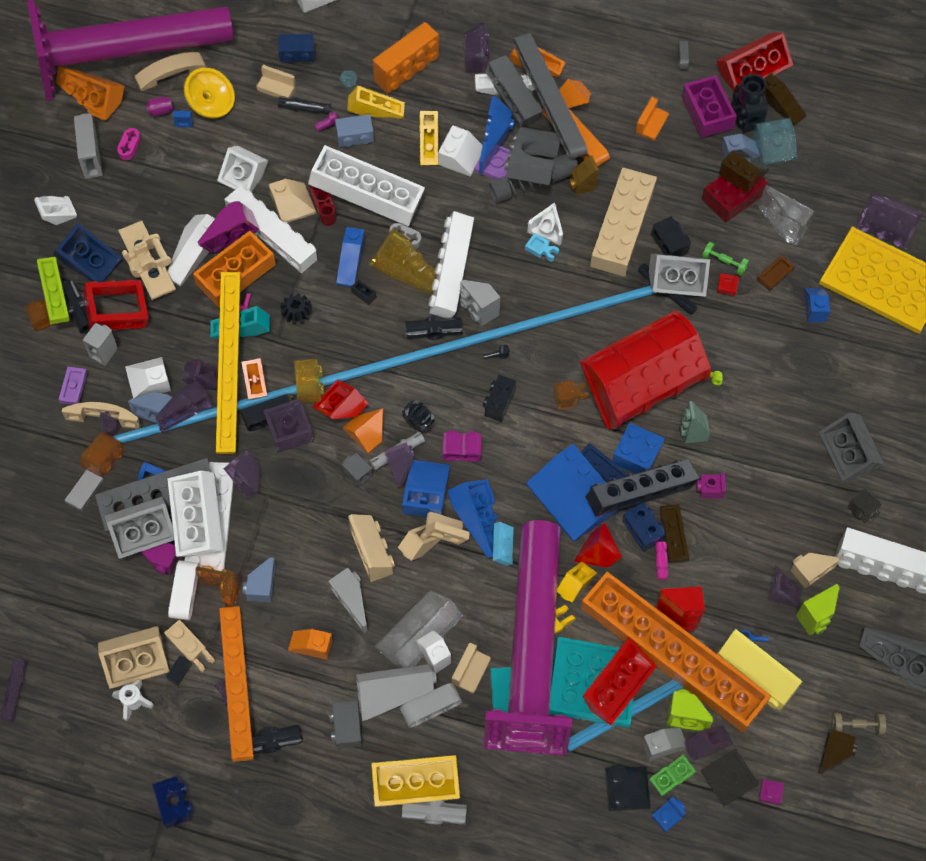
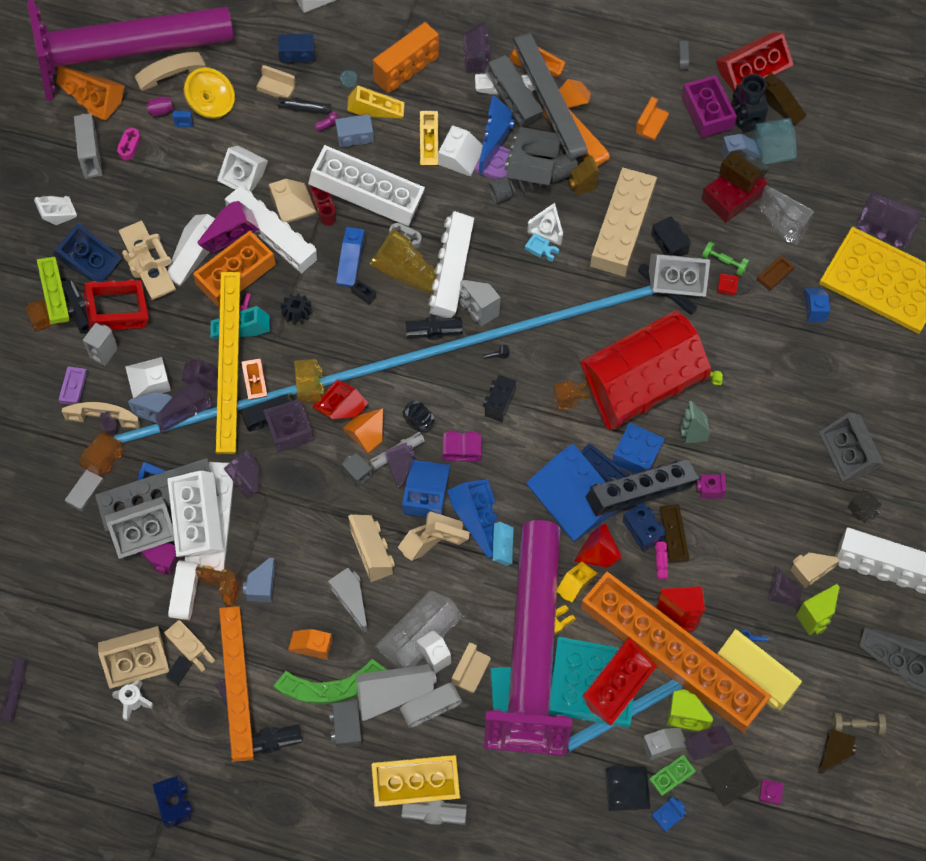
(323, 692): none -> bright green tile

